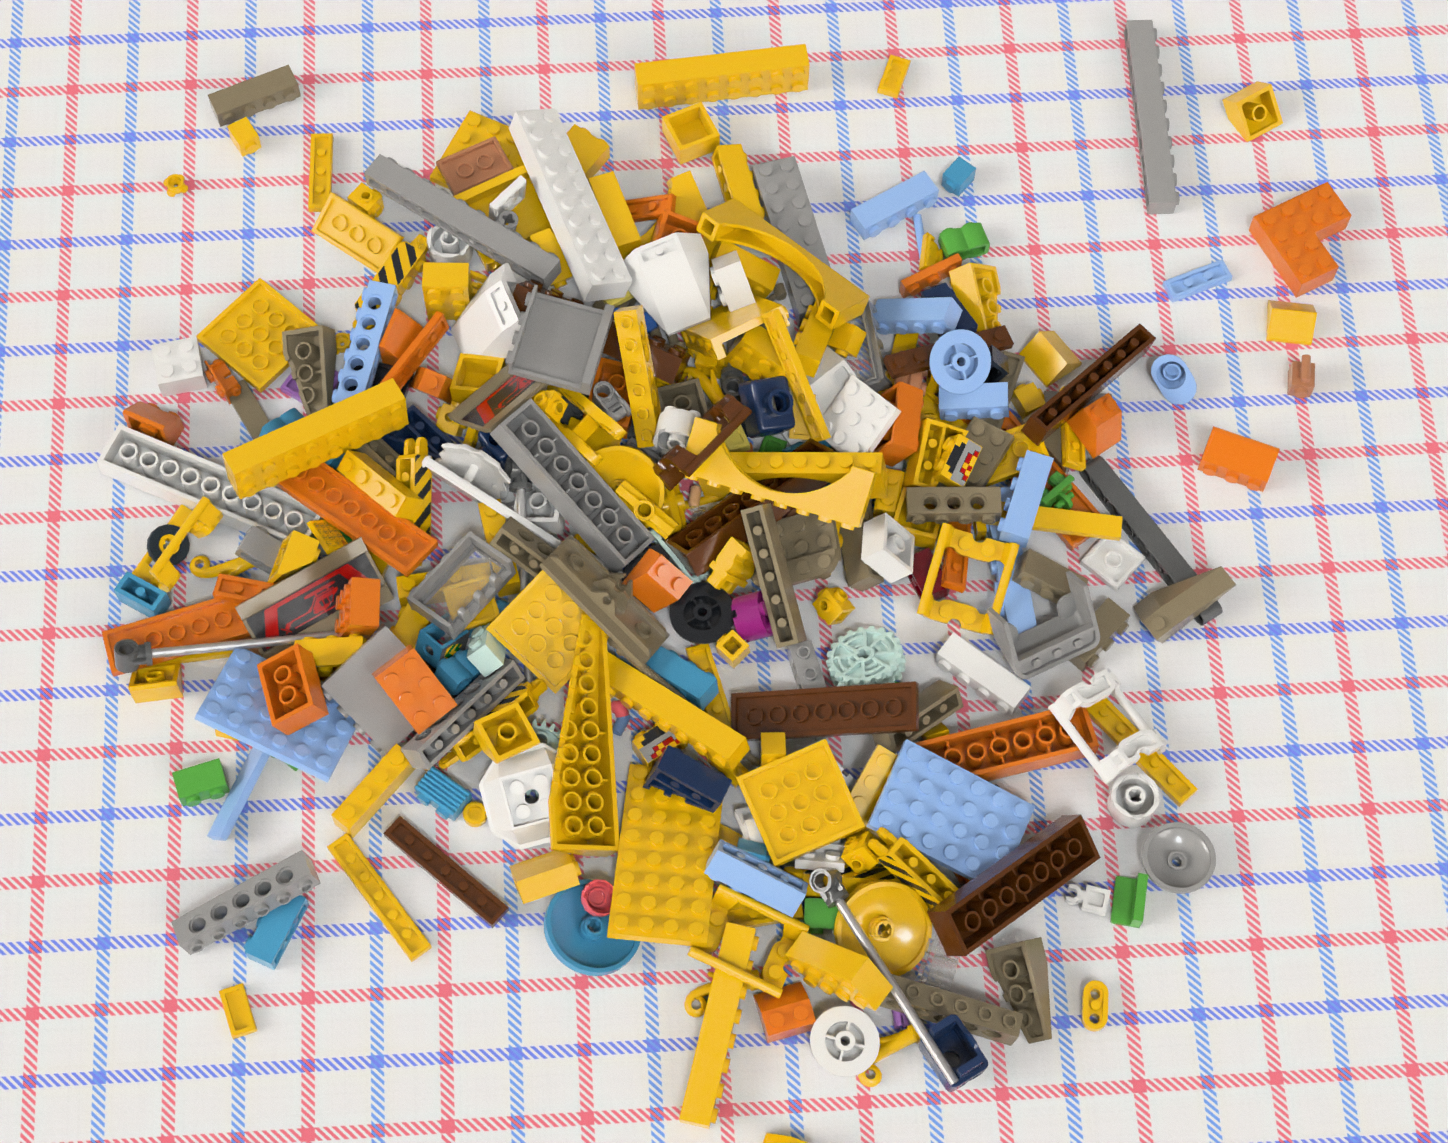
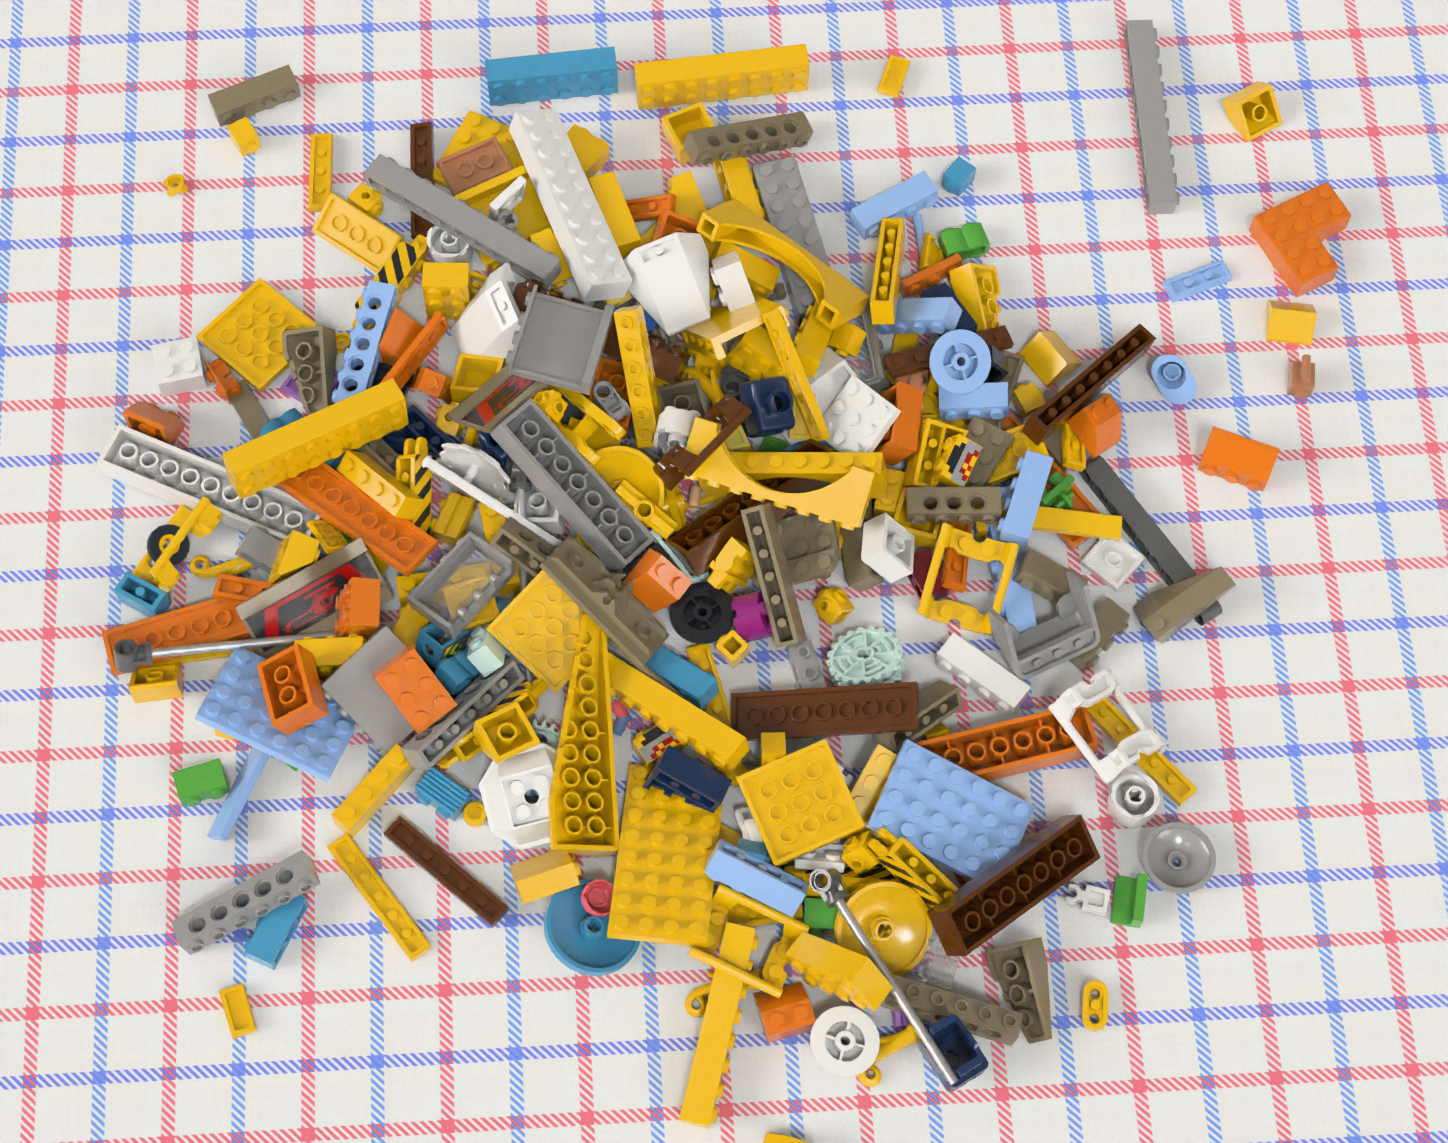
(422, 165): none -> reddish brown plate
(453, 519): none -> yellow brick
(552, 76): none -> dark azure brick
(748, 138): none -> dark tan brick
(888, 271): none -> yellow brick

